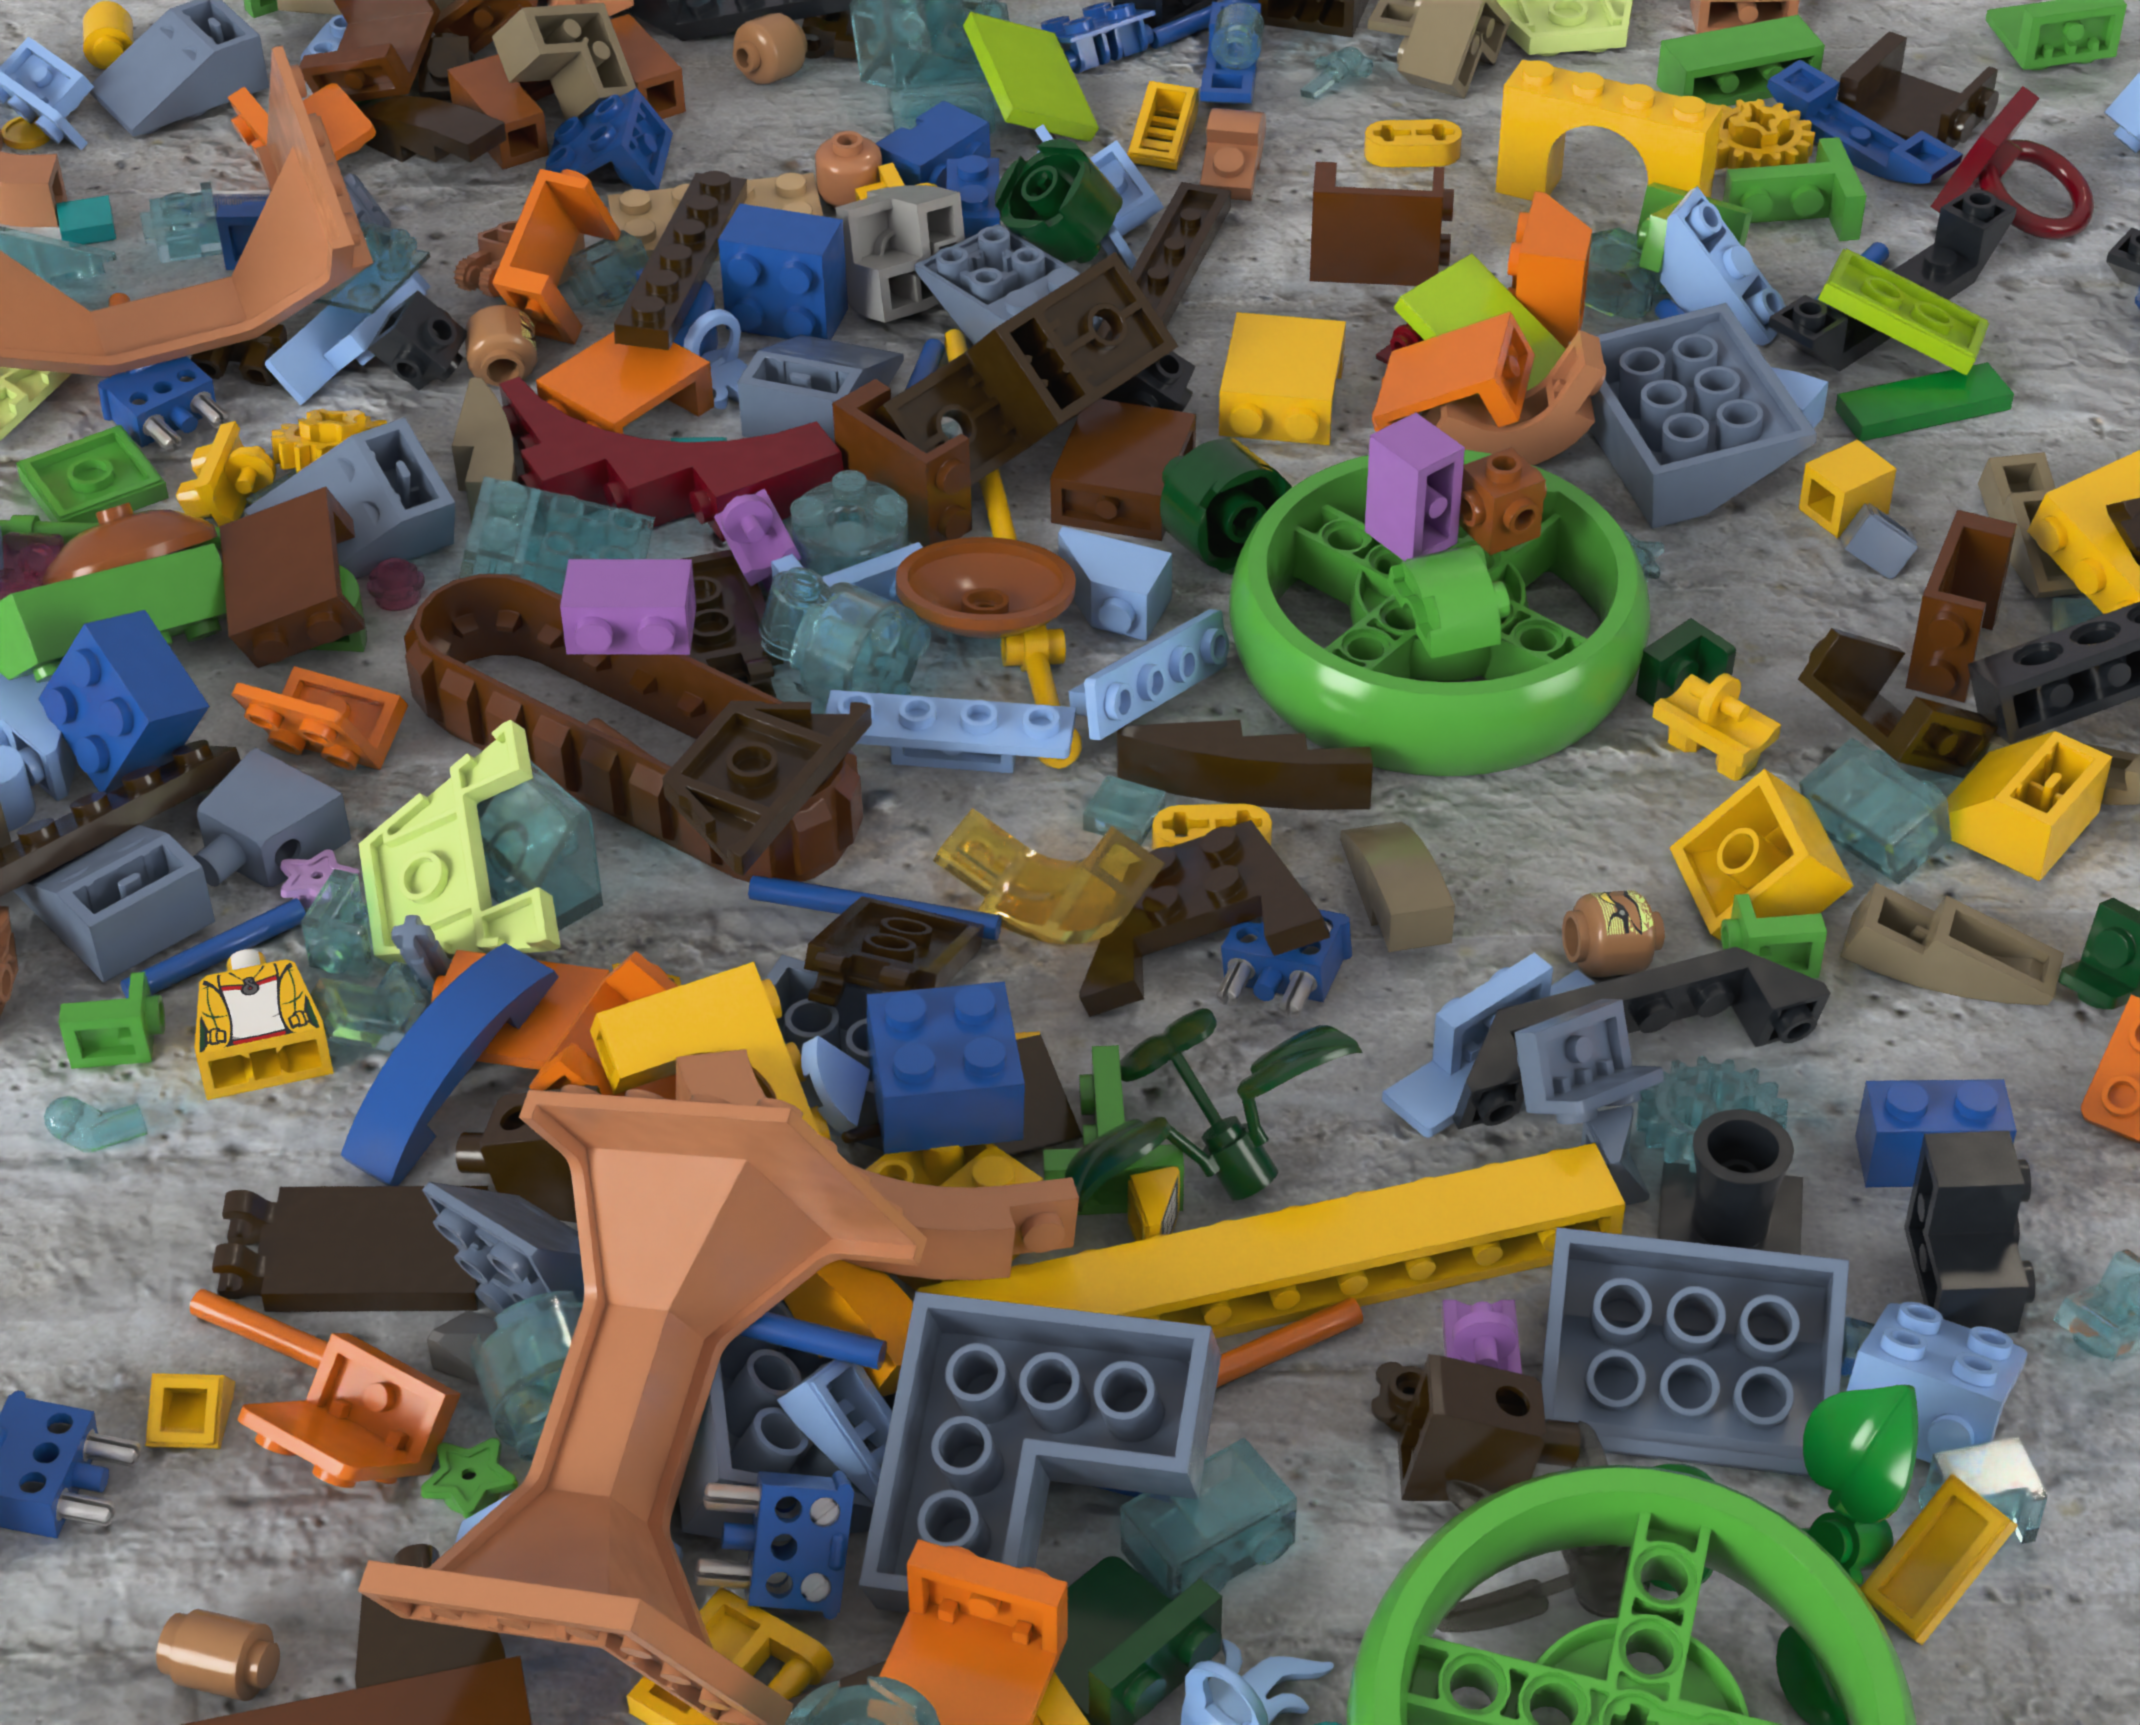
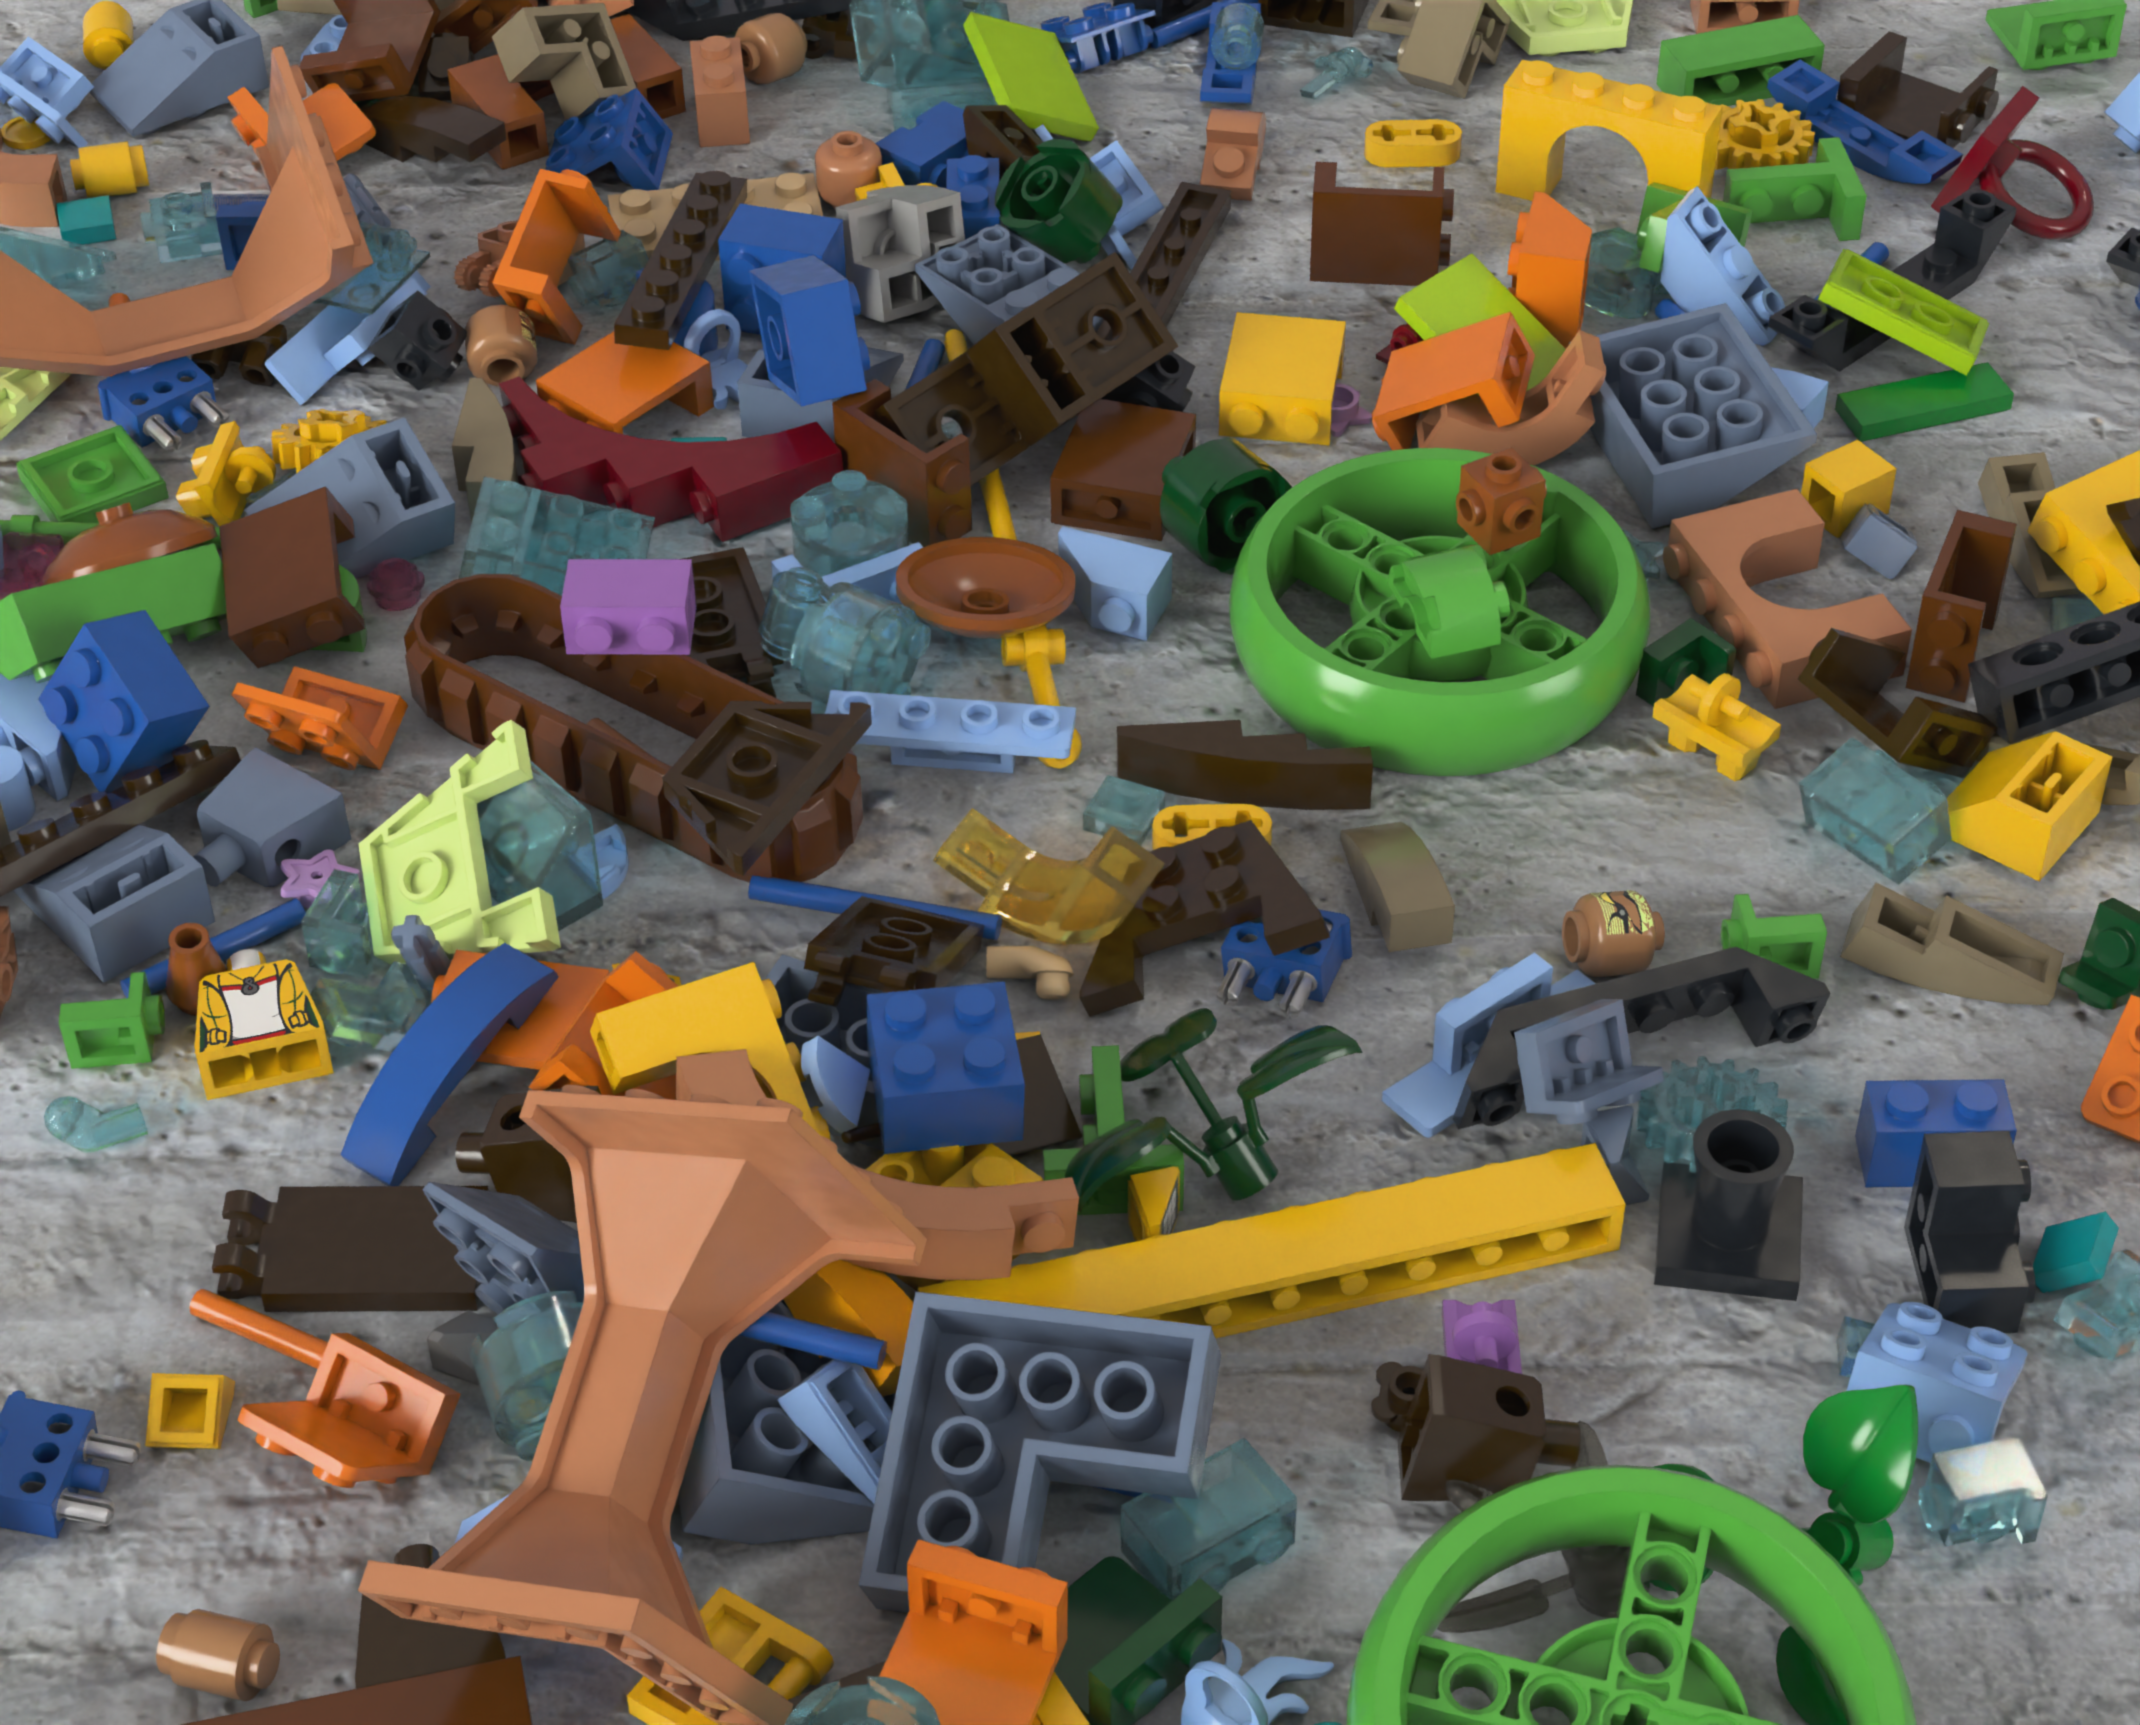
(109, 169): none -> yellow brick
(190, 960): none -> dark orange cone
(474, 1494): bright green plate -> none
(611, 858): none -> light blue tile
(719, 91): none -> nougat brick
(755, 535): medium lavender hips -> none
(810, 330): none -> blue brick
(812, 1557): blue piece -> none
(998, 133): none -> dark brown slope
(1031, 962): none -> tan arm
(1152, 674): light blue bracket -> none
(1164, 101): yellow slope -> none
(1289, 1340): orange bar -> none
(1347, 410): none -> lavender plate
(1414, 488): medium lavender brick -> none
(1692, 1347): sand blue slope -> none
(1756, 541): none -> nougat arch
(1762, 846): yellow slope -> none
(1937, 1559): yellow tile -> none
(2074, 1252): none -> teal tile

